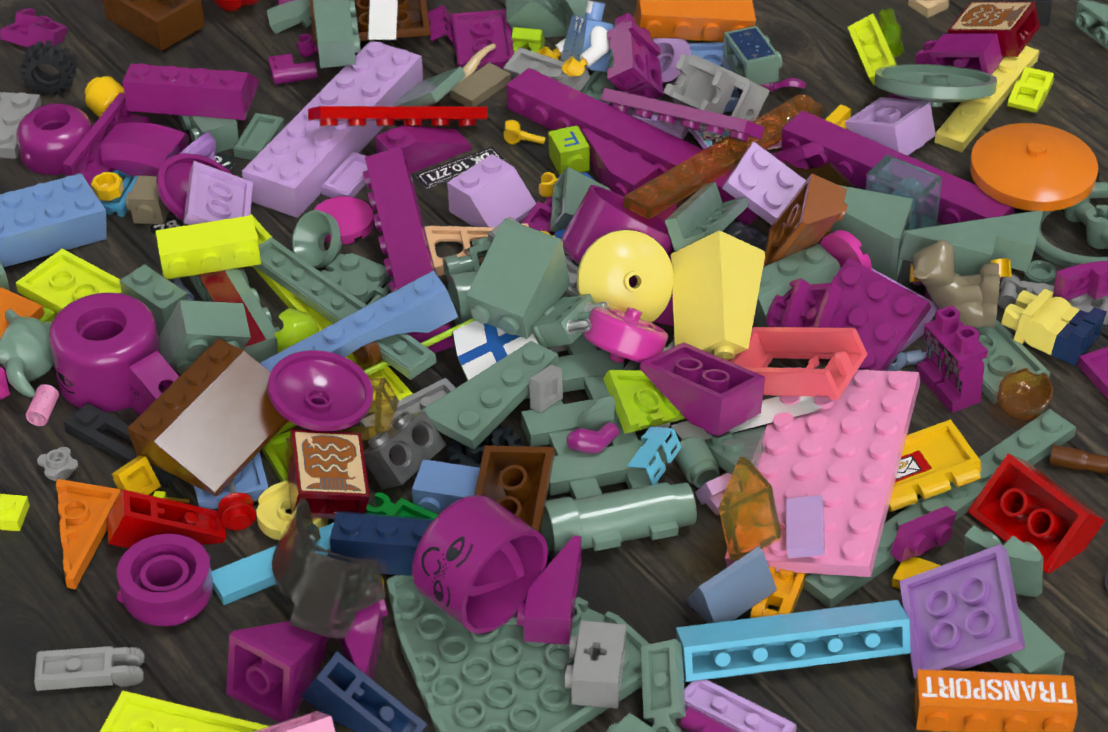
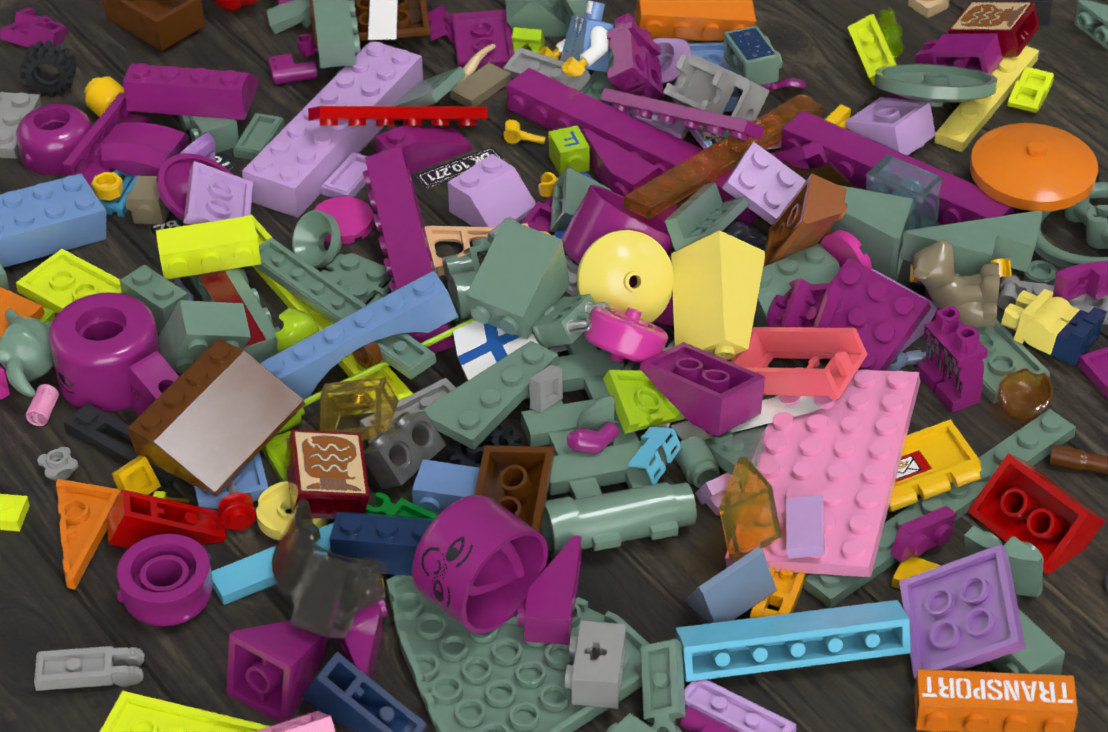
(320, 390): magenta dish -> none

